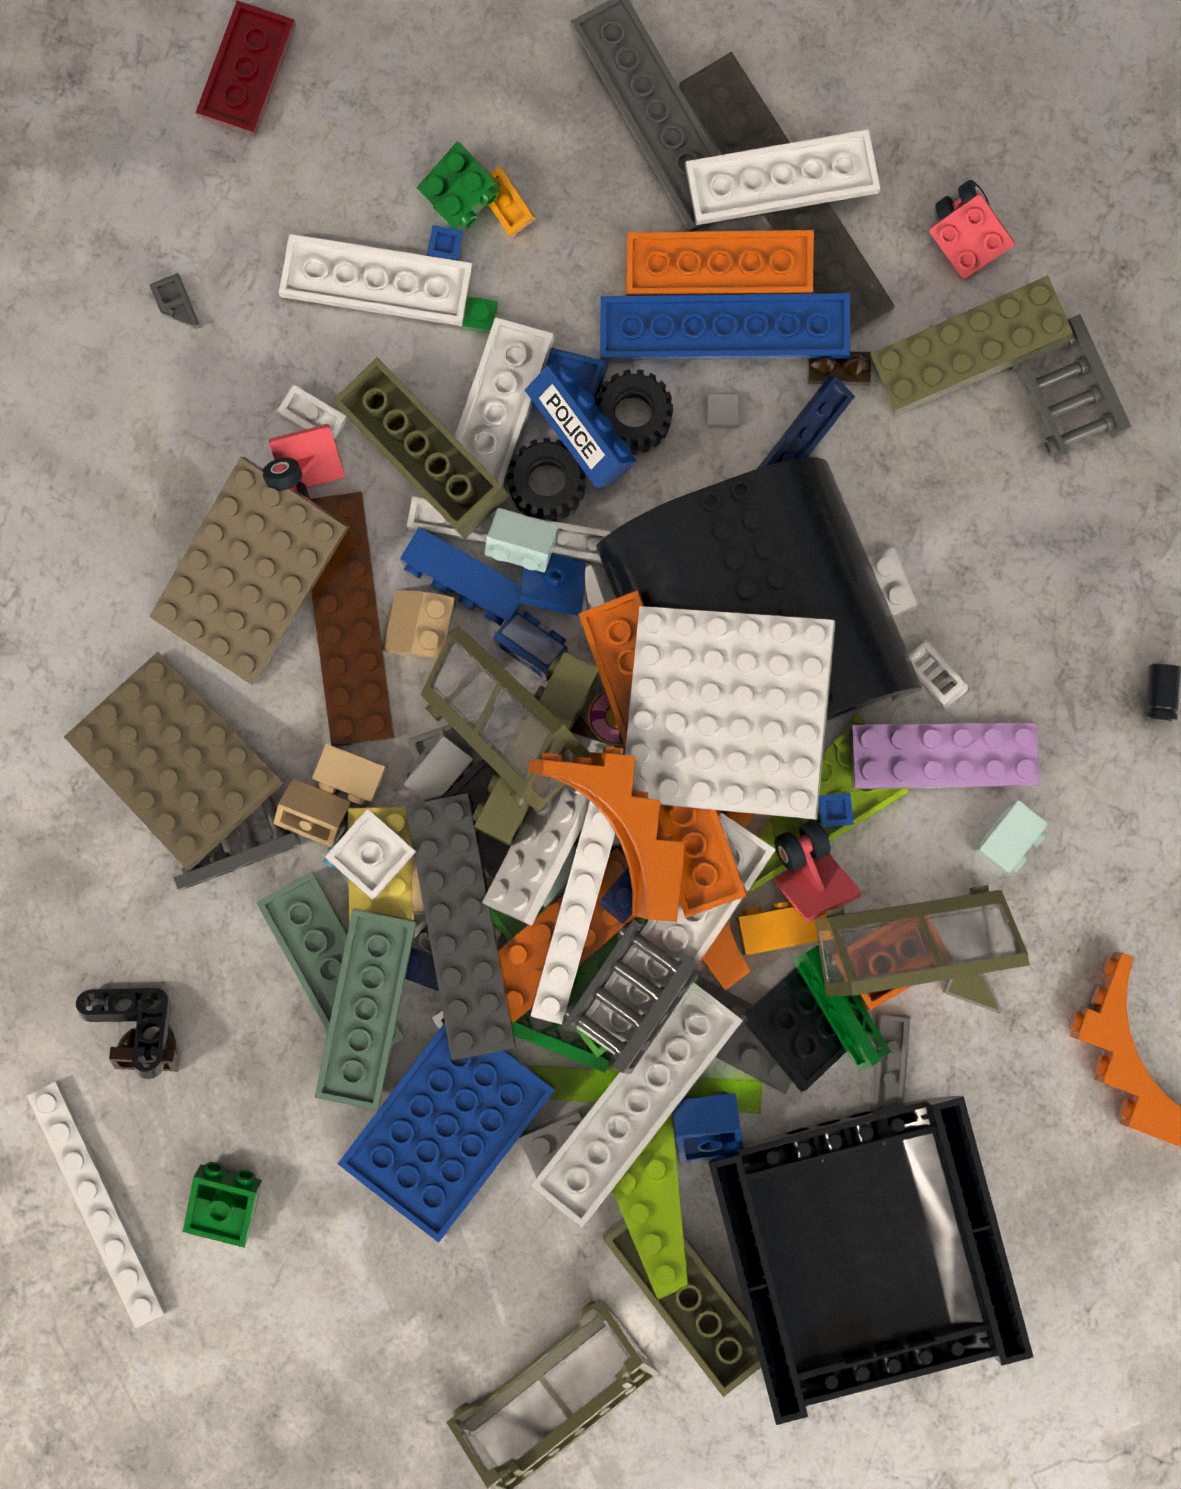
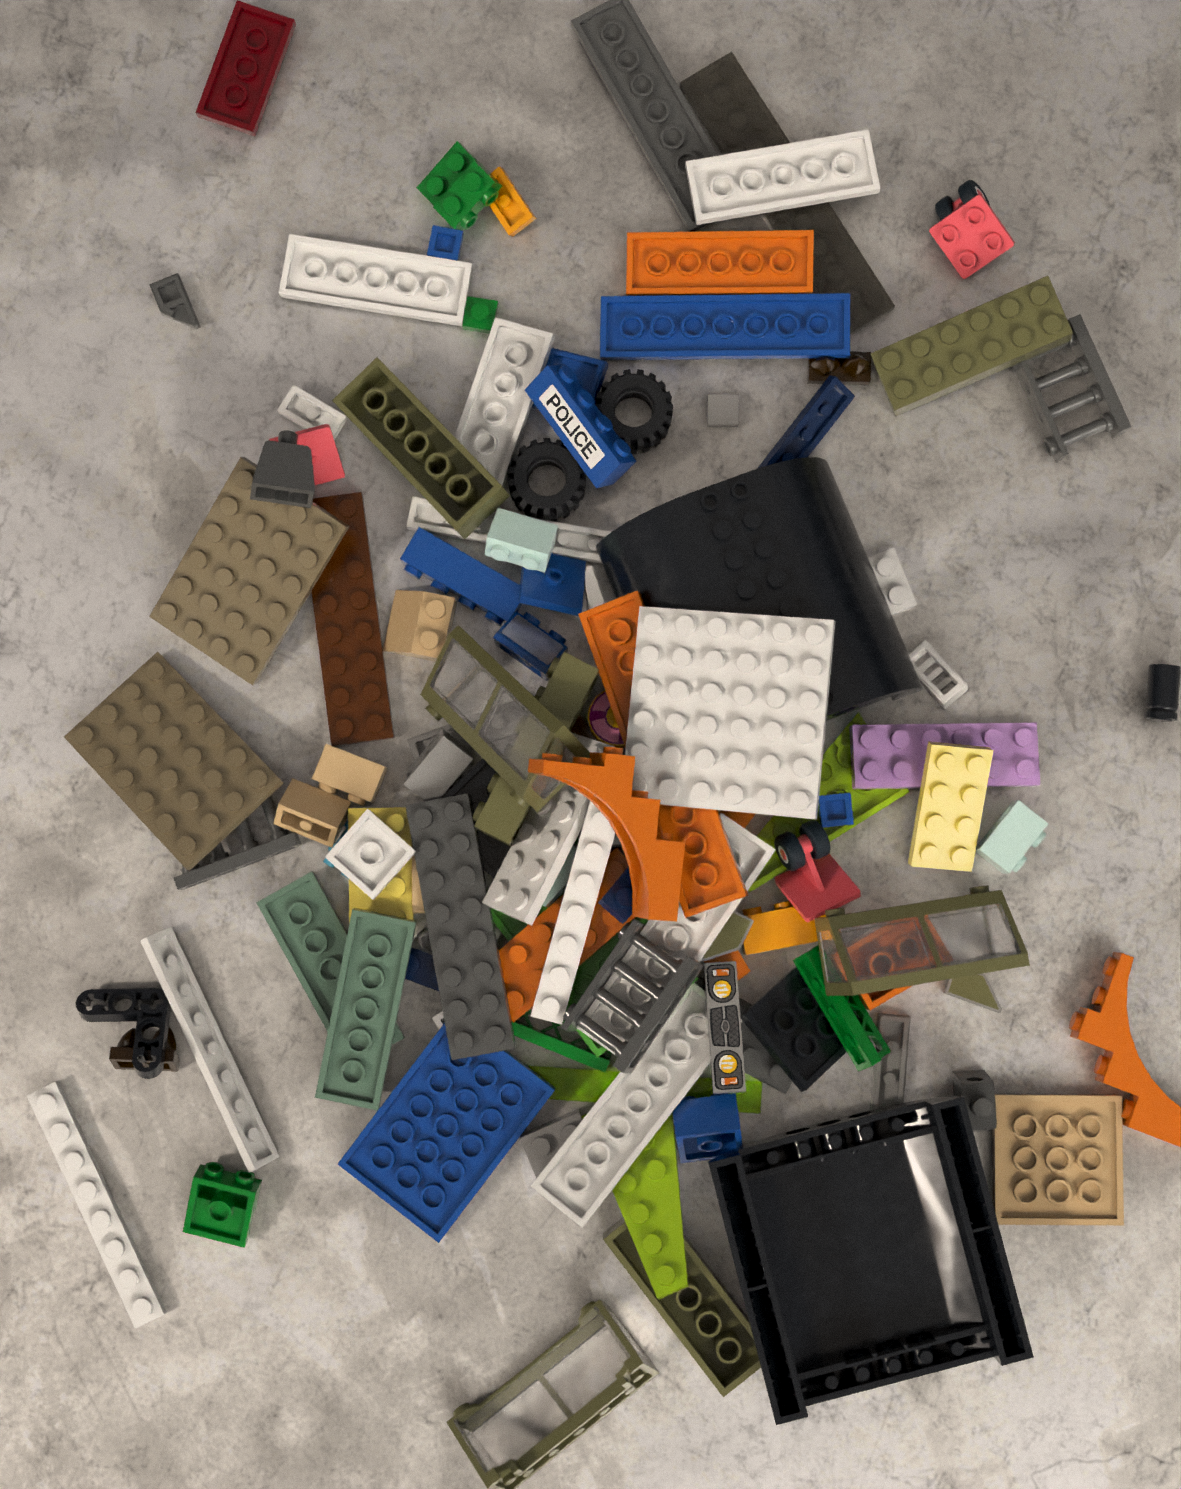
(210, 1049): none -> white plate
(284, 472): none -> dark grey torso
(724, 1027): none -> tile
(730, 937): none -> olive tile
(950, 806): none -> light yellow plate
(978, 1097): none -> dark grey torso
(1058, 1159): none -> tan plate

